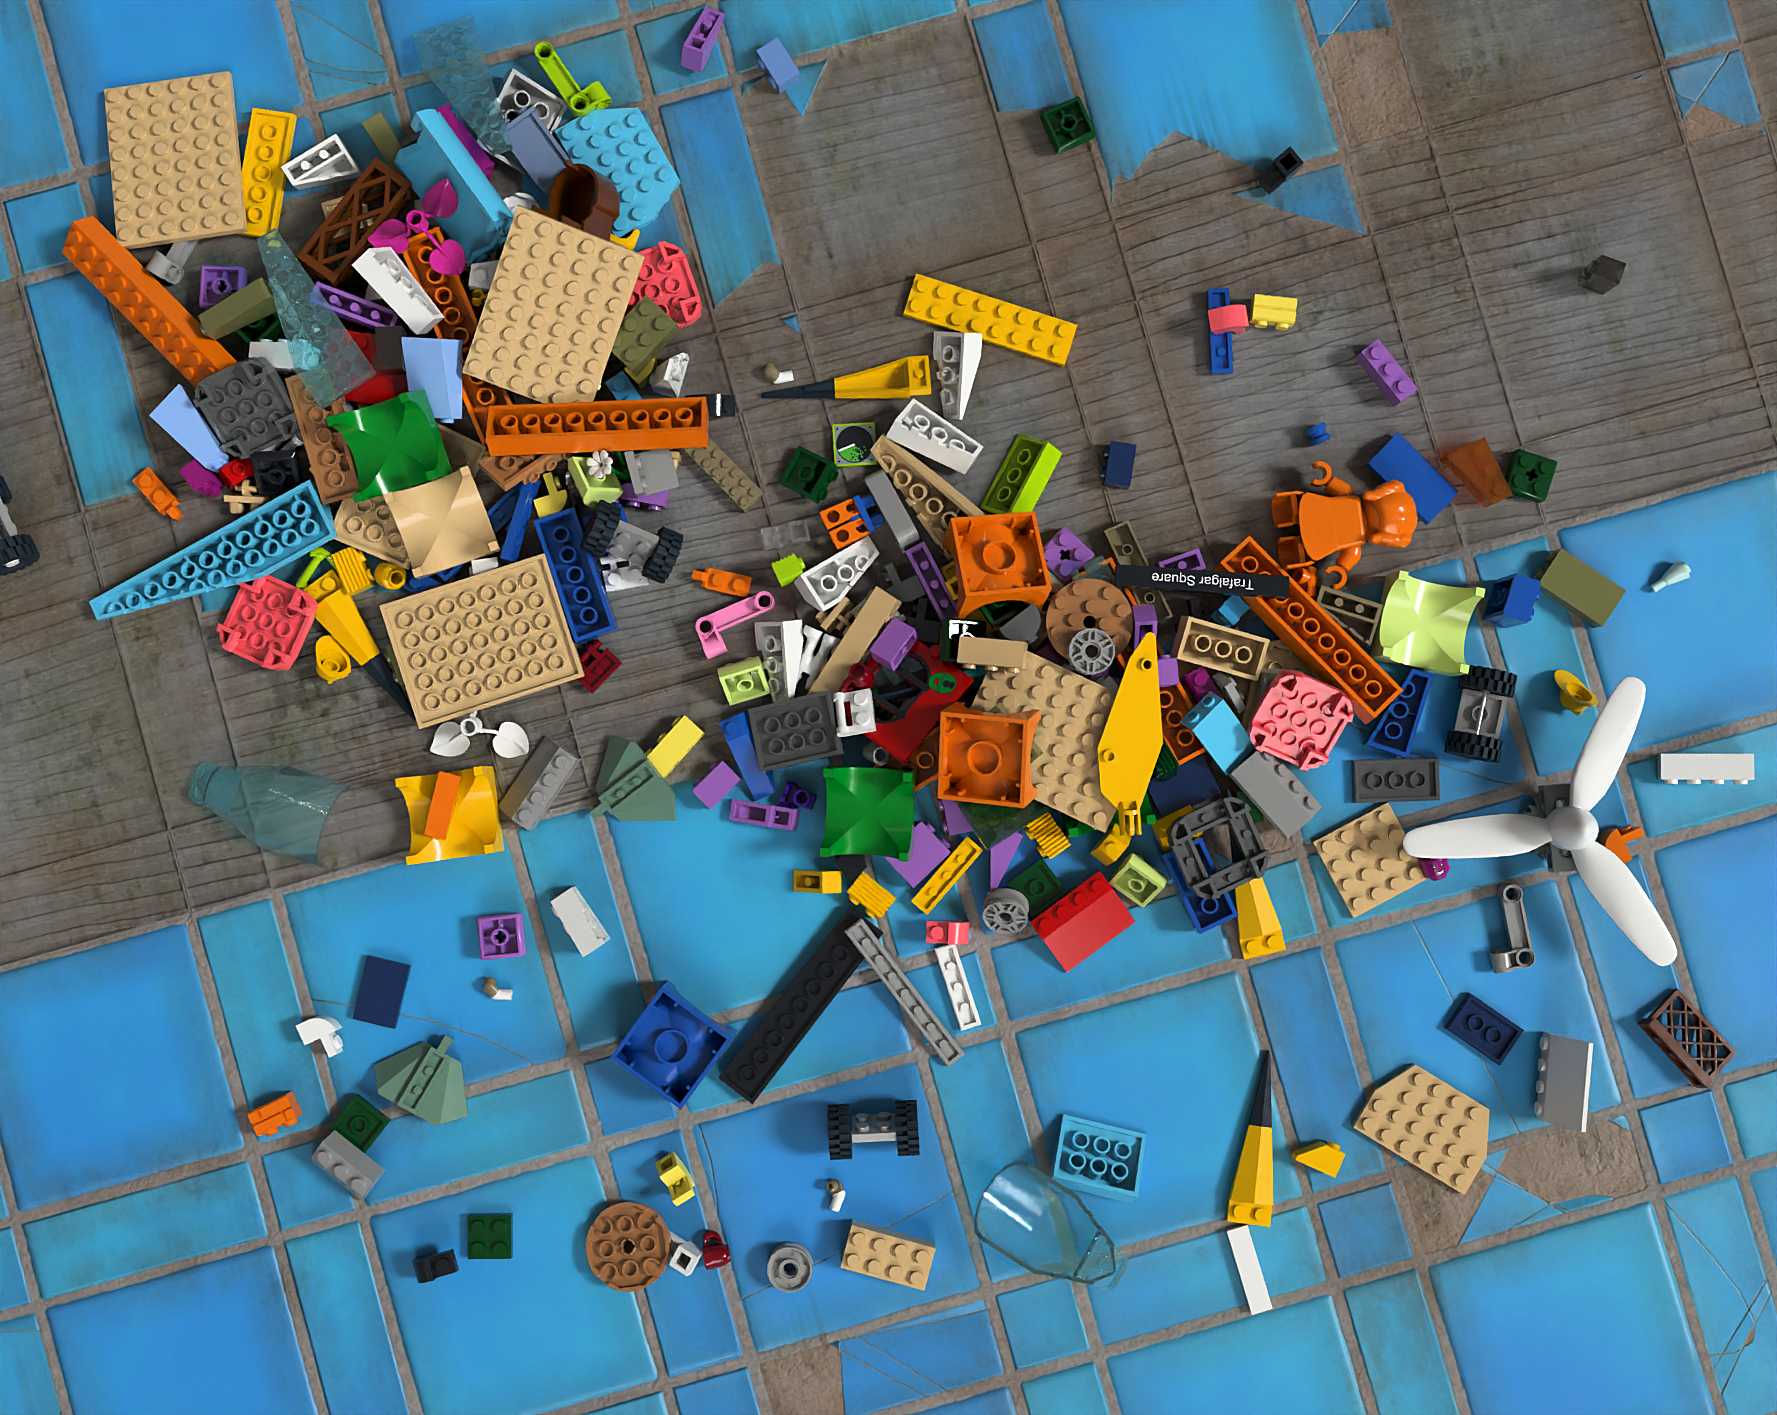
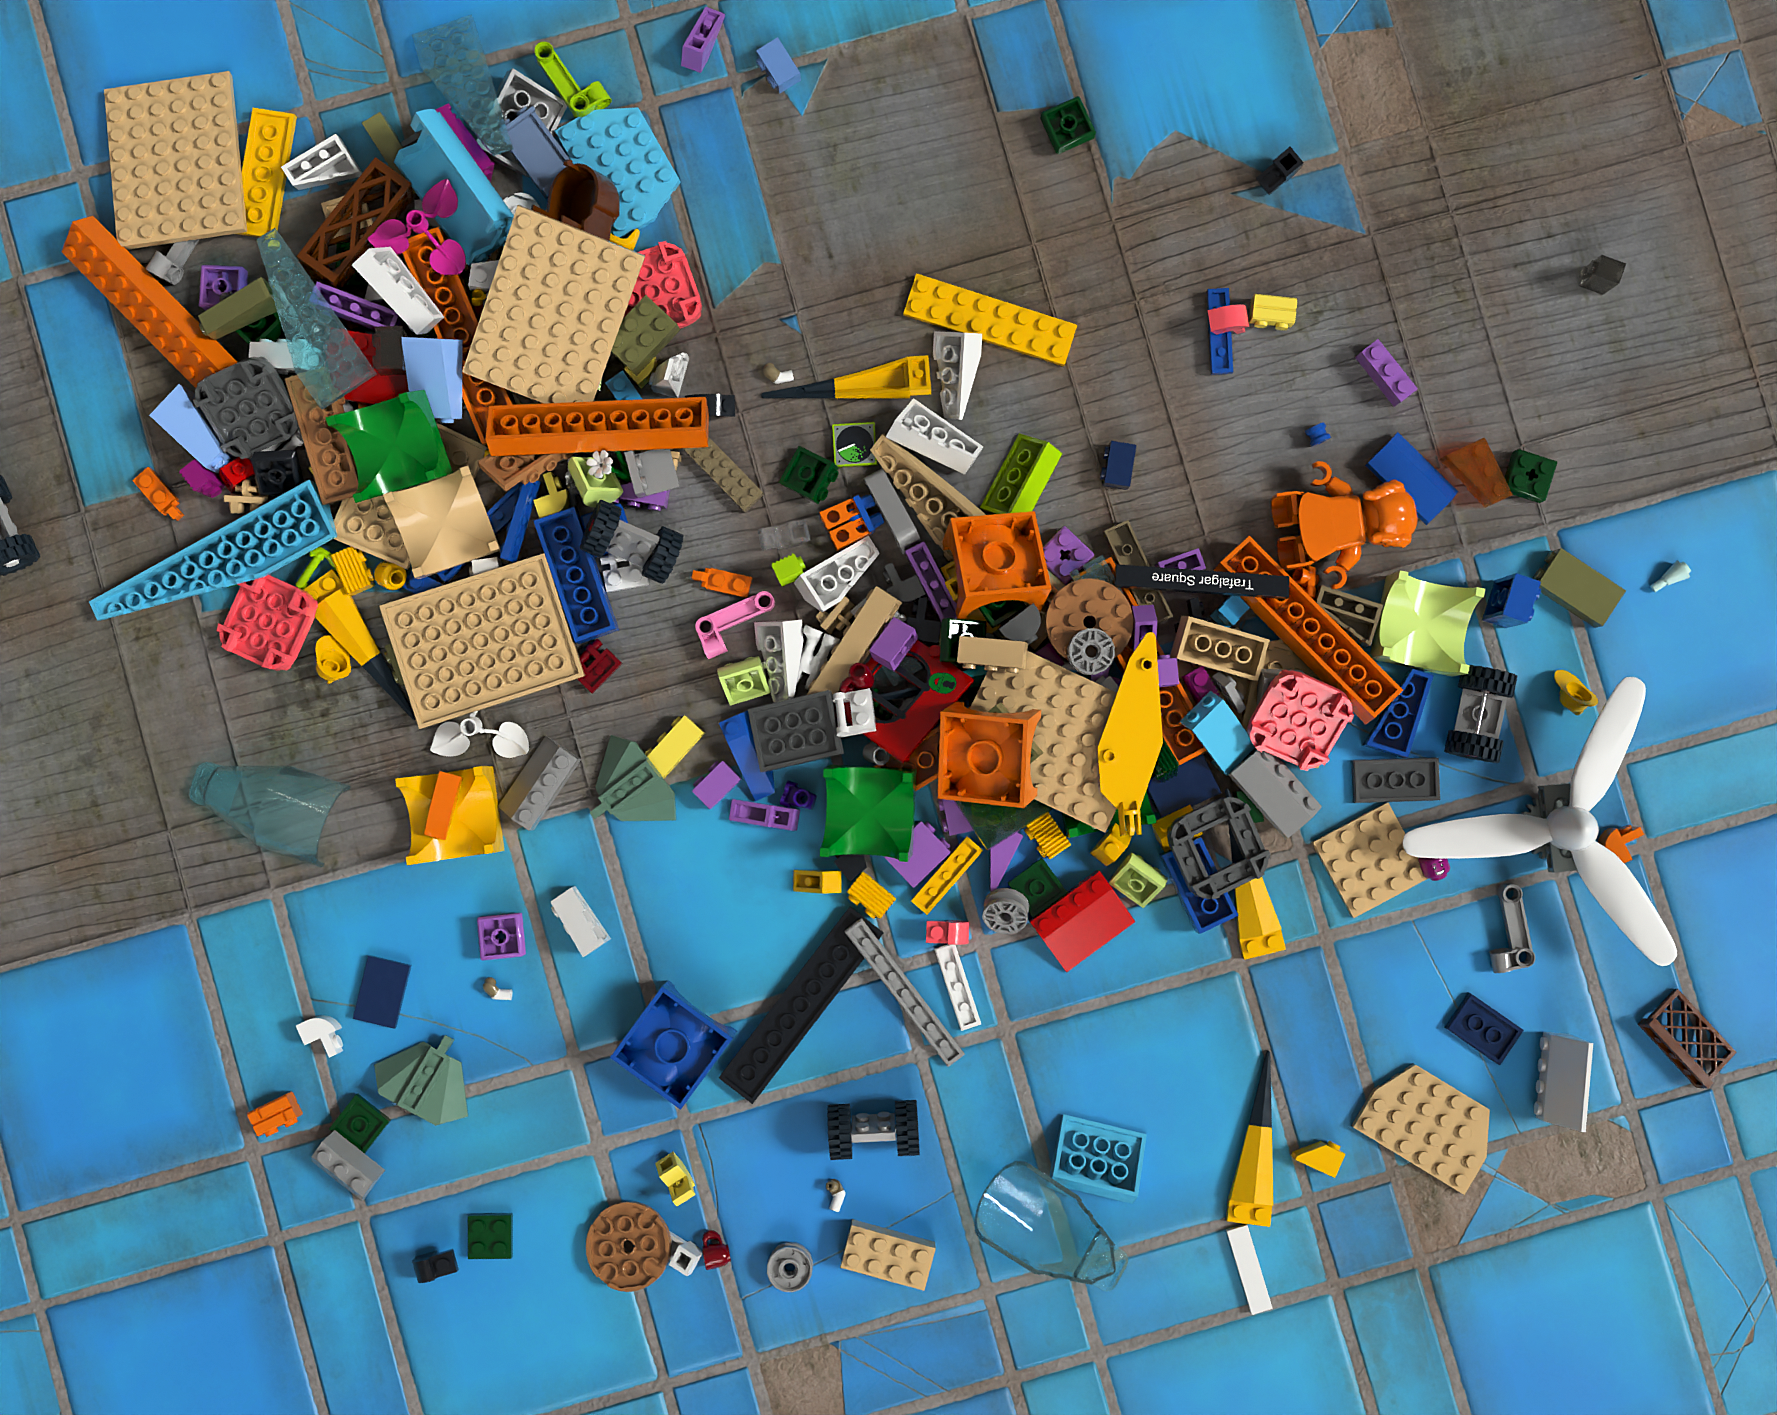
(1705, 767): white wedge -> none

